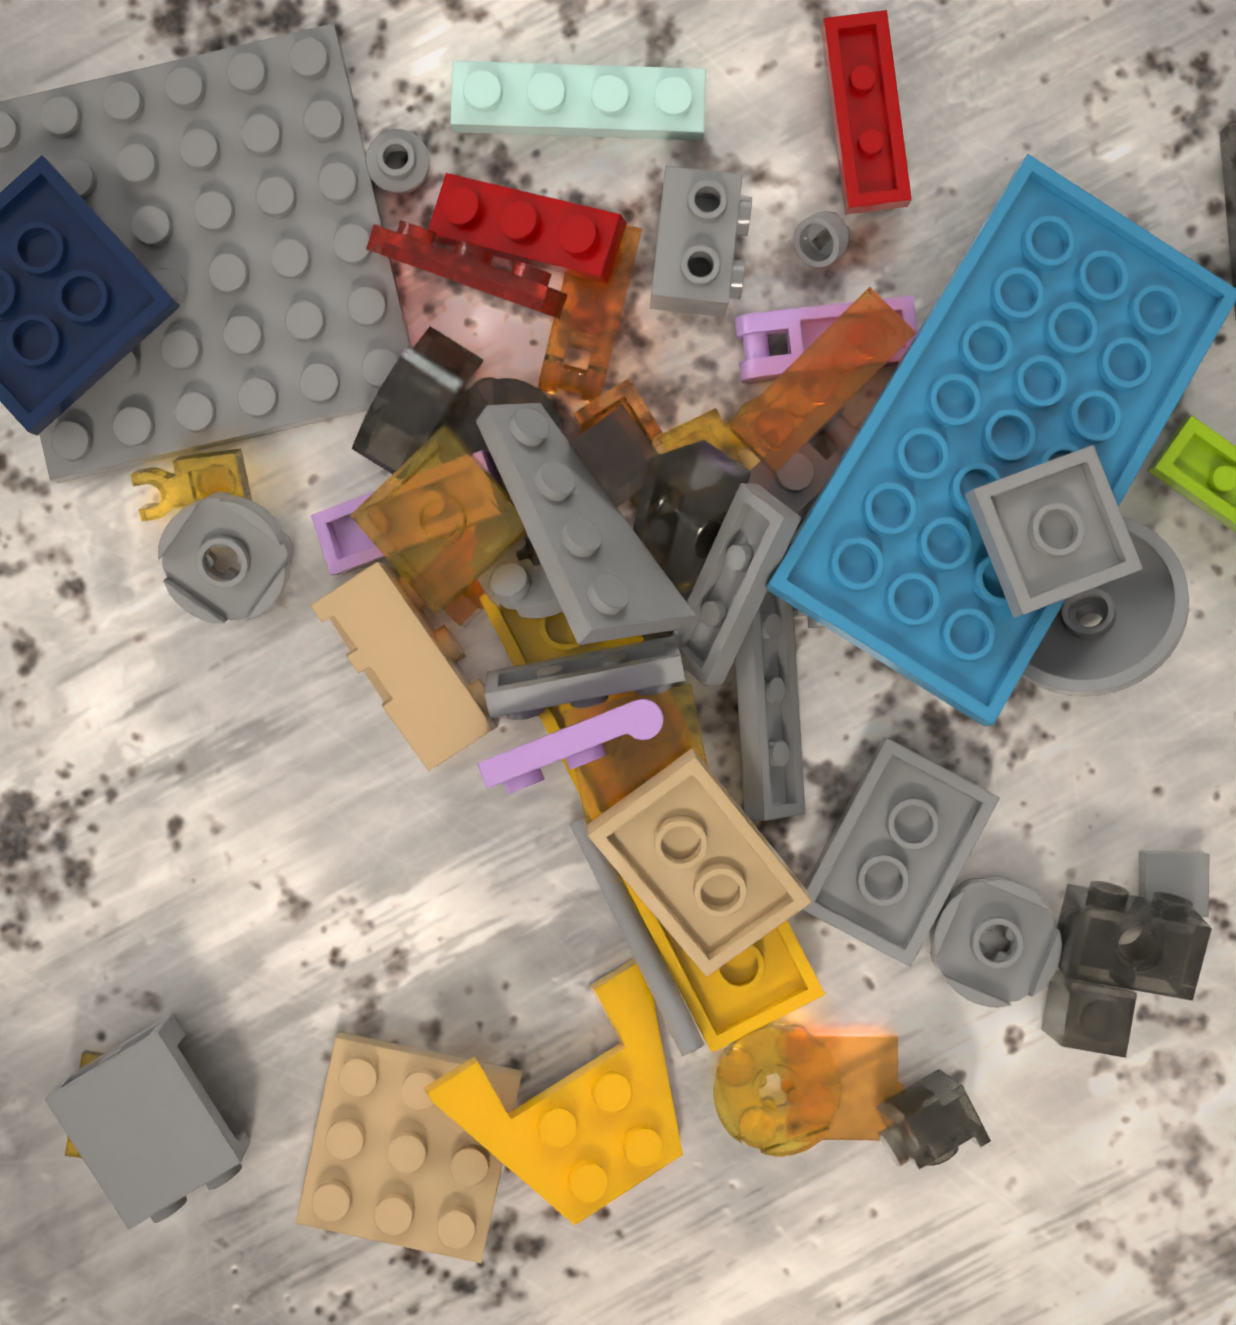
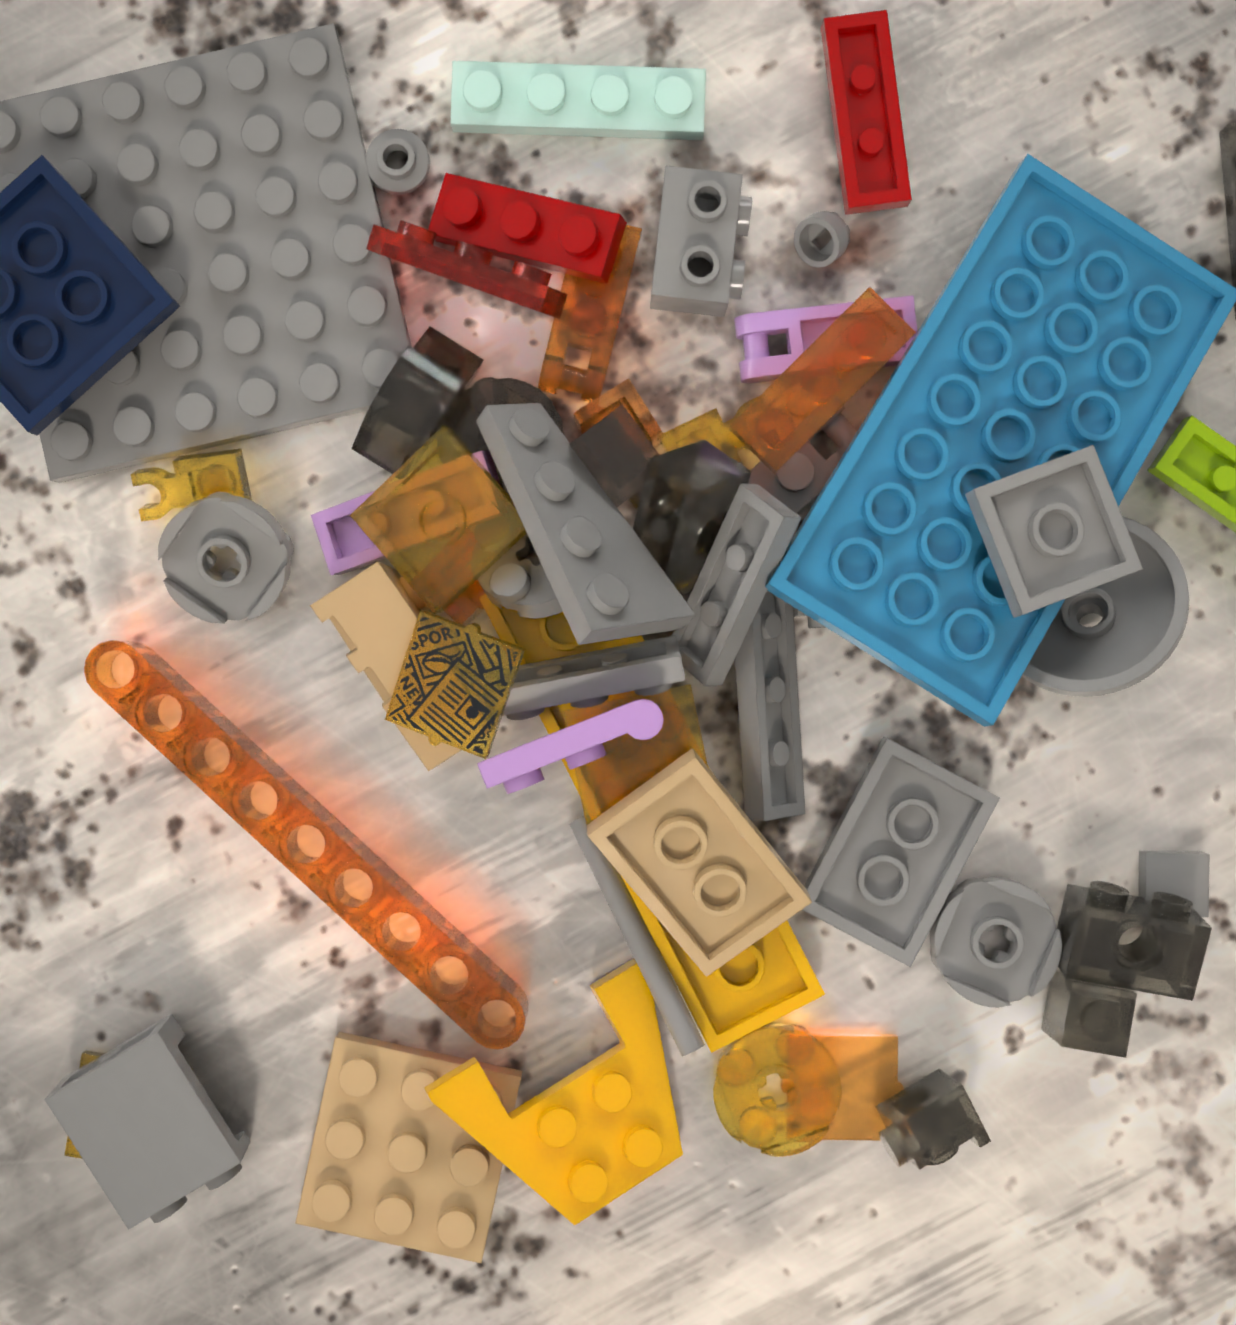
(278, 832): none -> clear orange beam
(454, 684): none -> clear yellow piece

